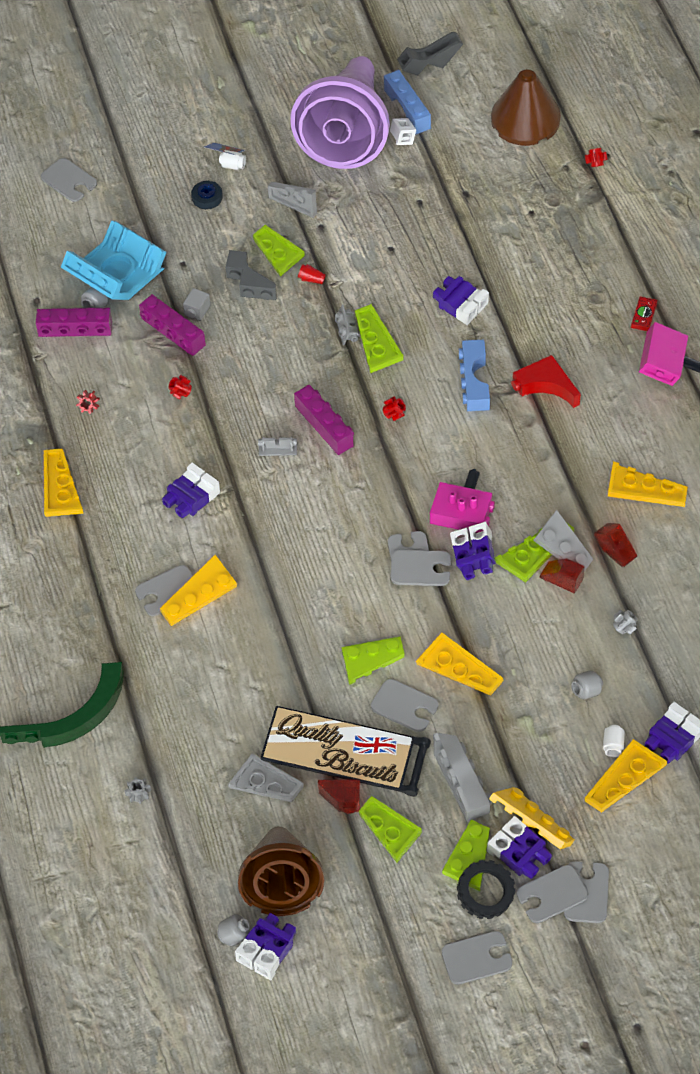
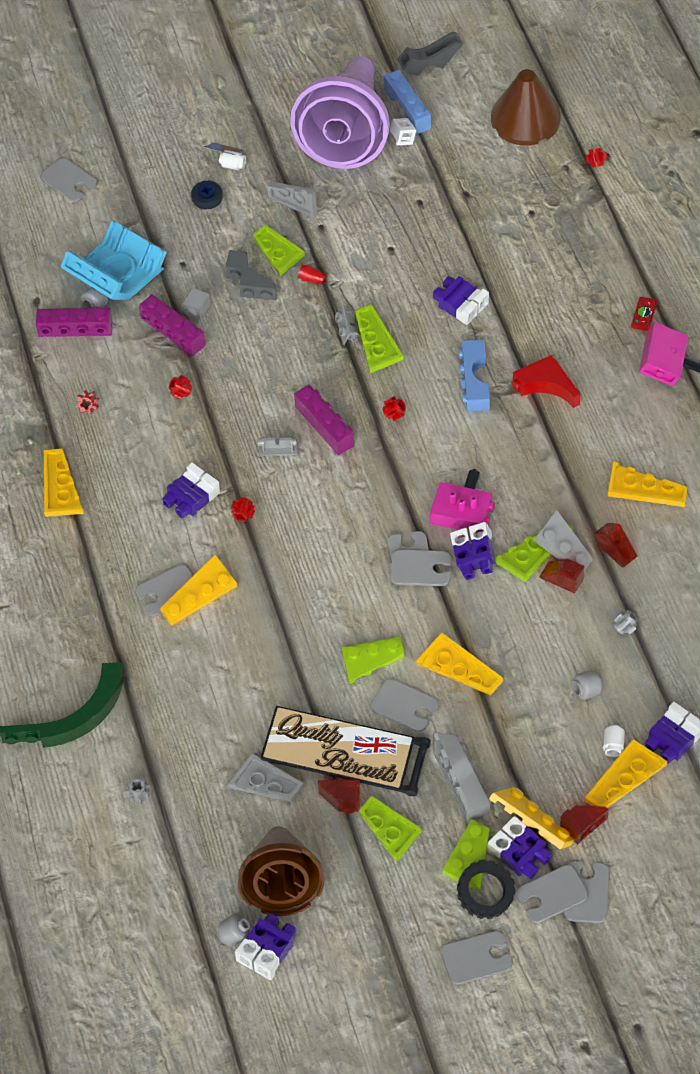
(242, 509): none -> red gear
(583, 820): none -> clear red slope

